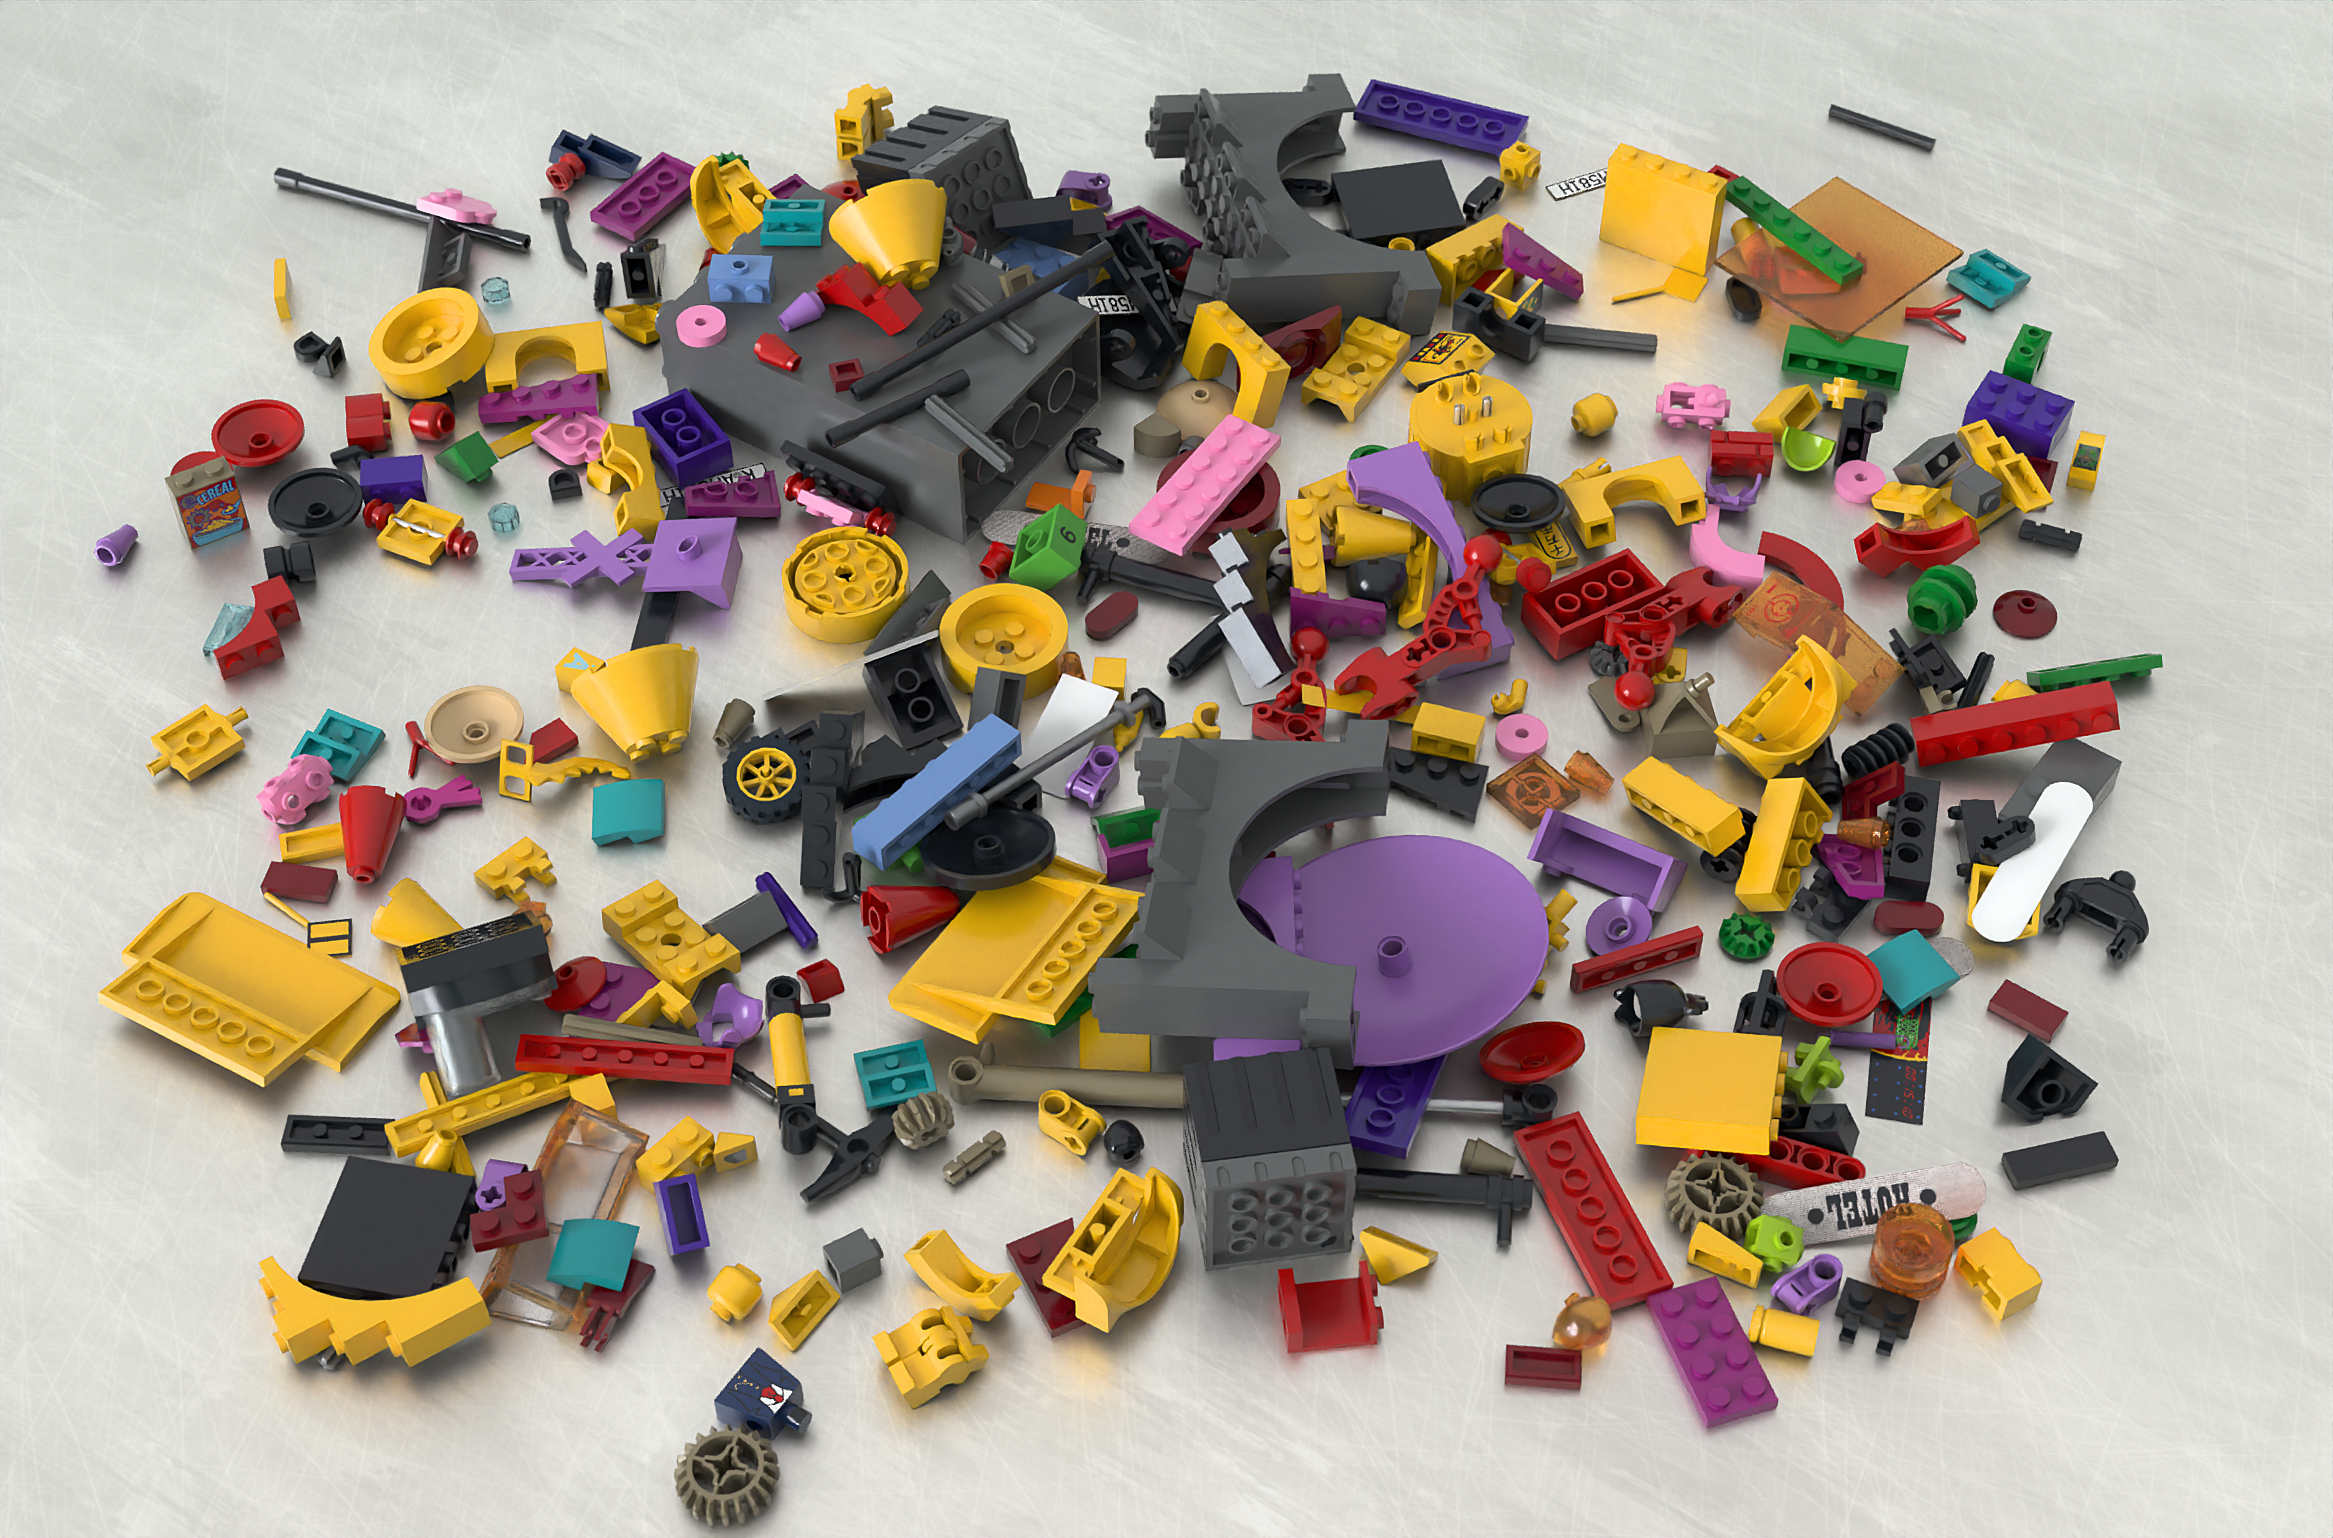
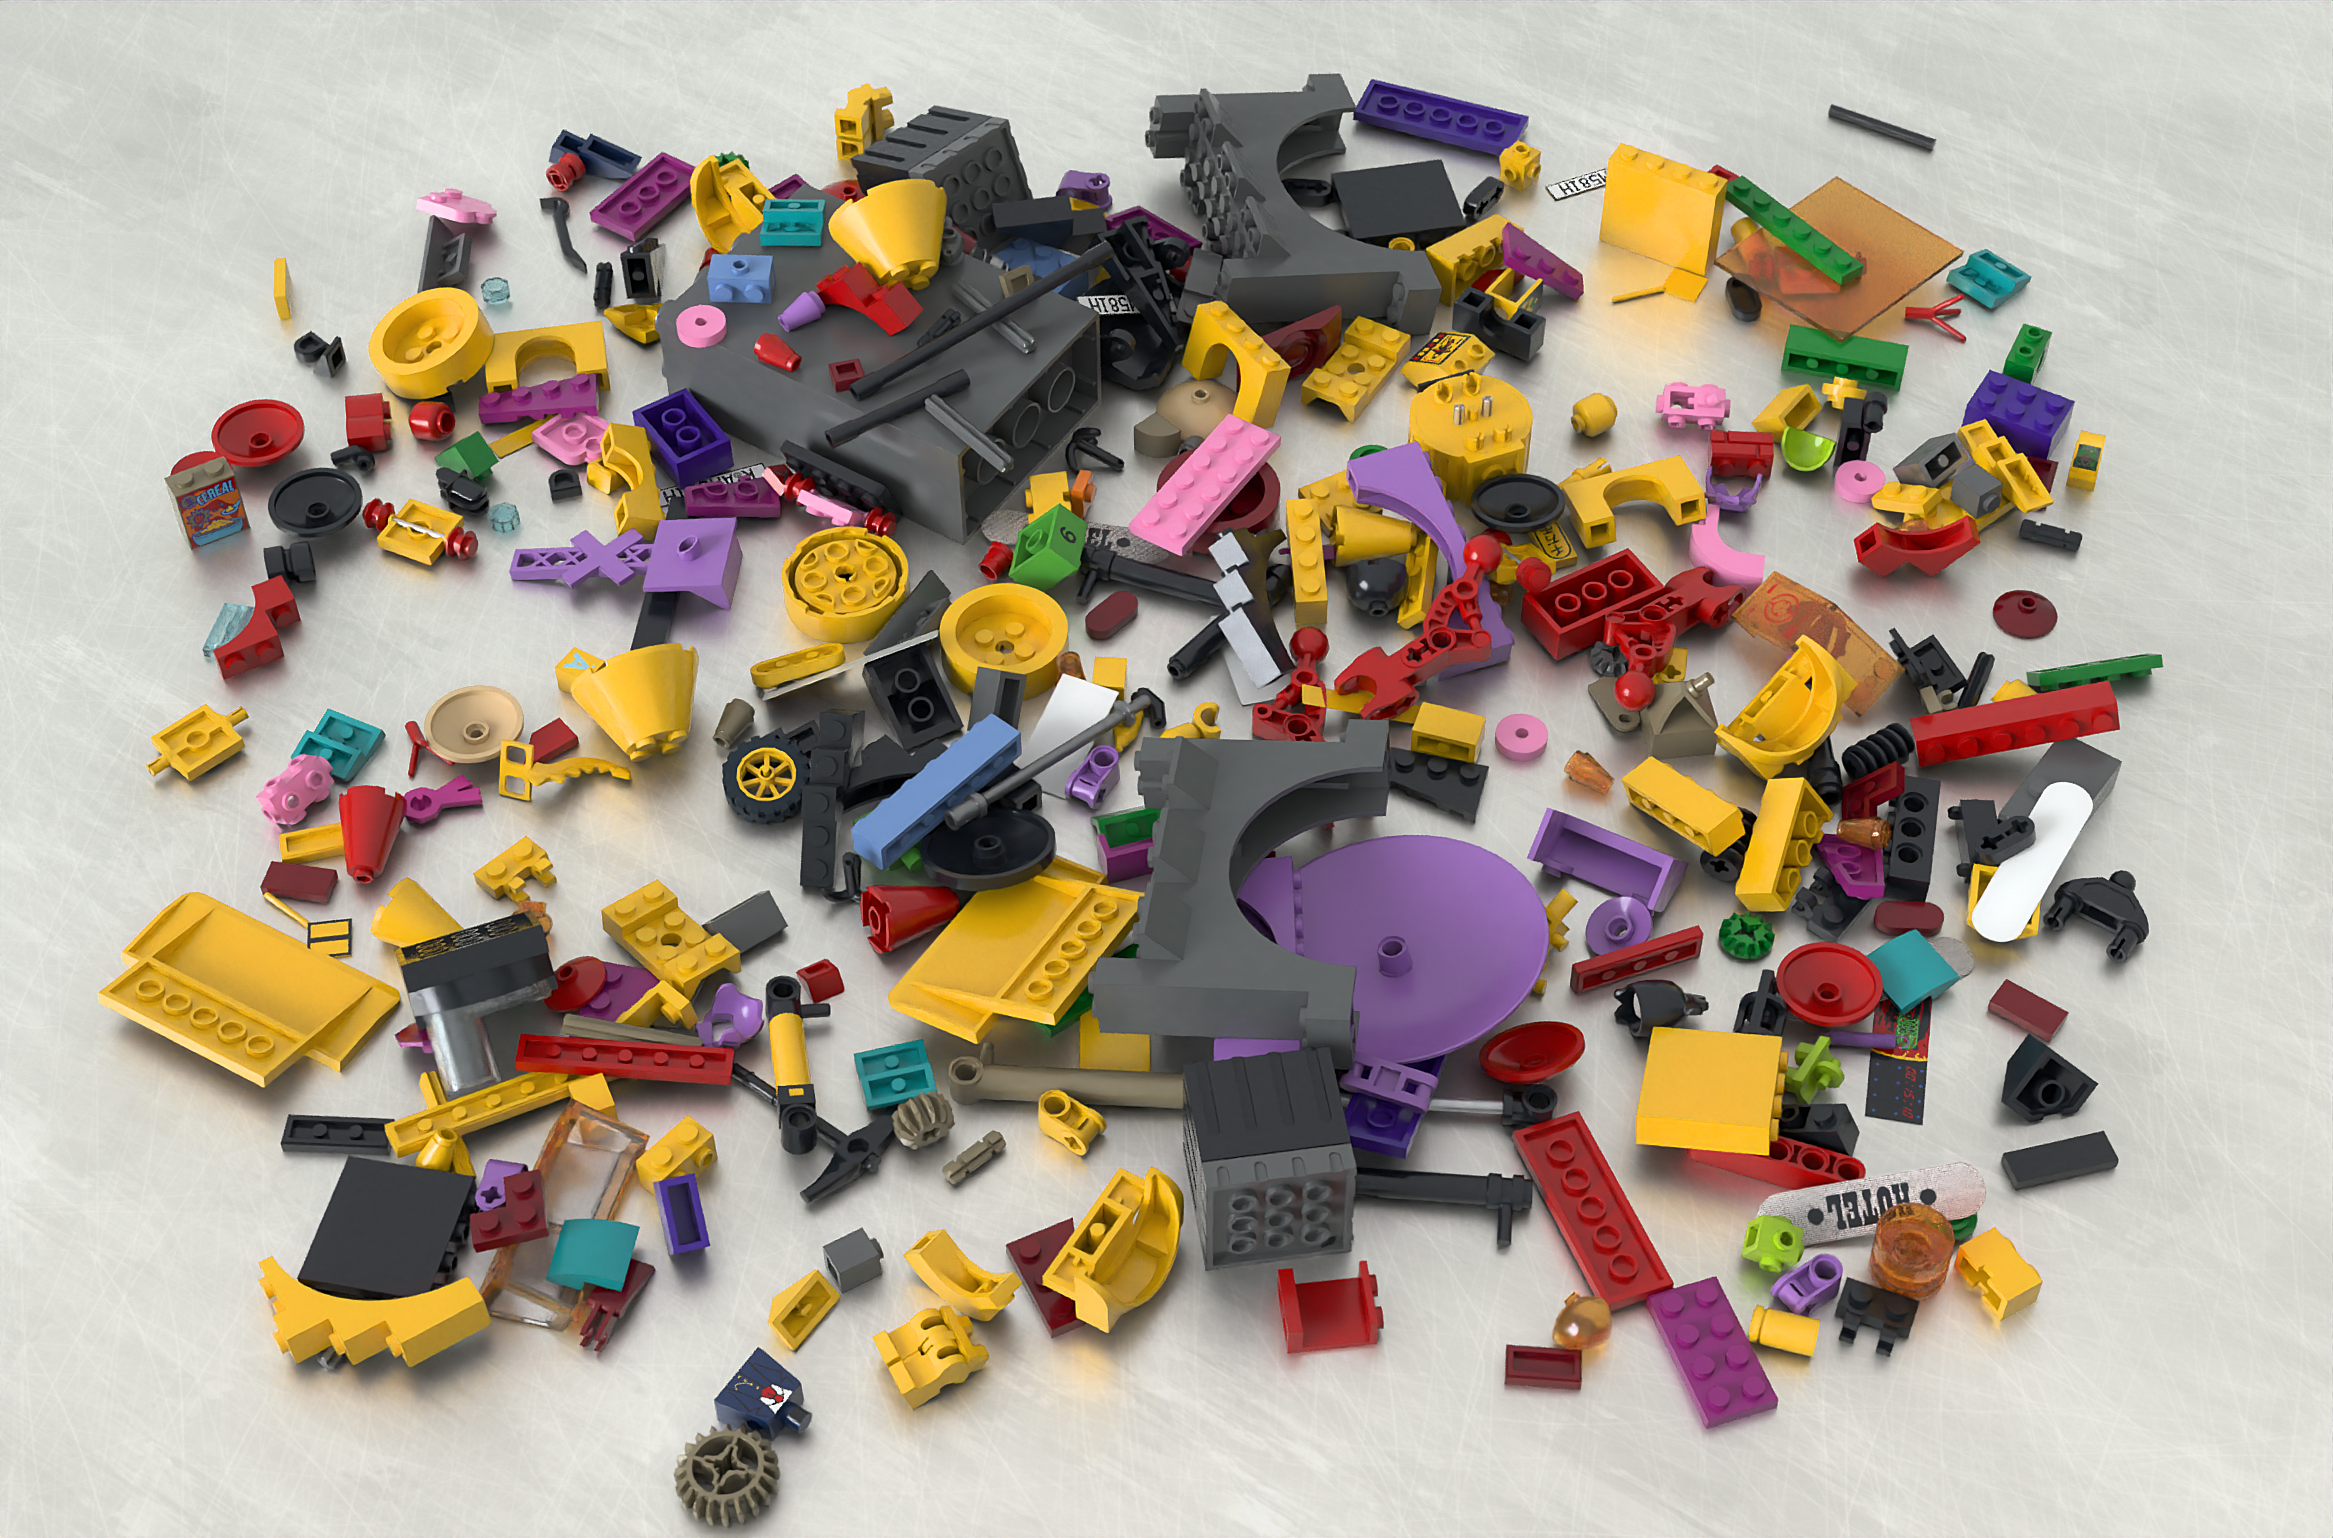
(114, 547): medium lavender cone -> none
(299, 181): black piece -> none
(394, 479): dark purple piece -> none
(462, 491): none -> black arm
(628, 810): teal slope -> none
(734, 1151): yellow slope -> none
(734, 1292): yellow head -> none
(776, 477): none -> tile
(794, 918): dark purple axle -> none
(797, 665): none -> yellow plate
(1047, 492): none -> yellow brick
(1123, 1141): black piece -> none
(1335, 616): magenta wing -> none
(1389, 1082): none -> medium lavender plate
(1393, 1255): yellow slope -> none
(1485, 1158): dark tan cone -> none
(1512, 702): yellow arm -> none
(1531, 788): clear orange tile -> none
(1600, 338): dark grey axle -> none
(1691, 1198): dark tan gear -> none
(1722, 1256): yellow slope -> none
(1803, 563): red tile -> none
(1942, 599): green piece -> none

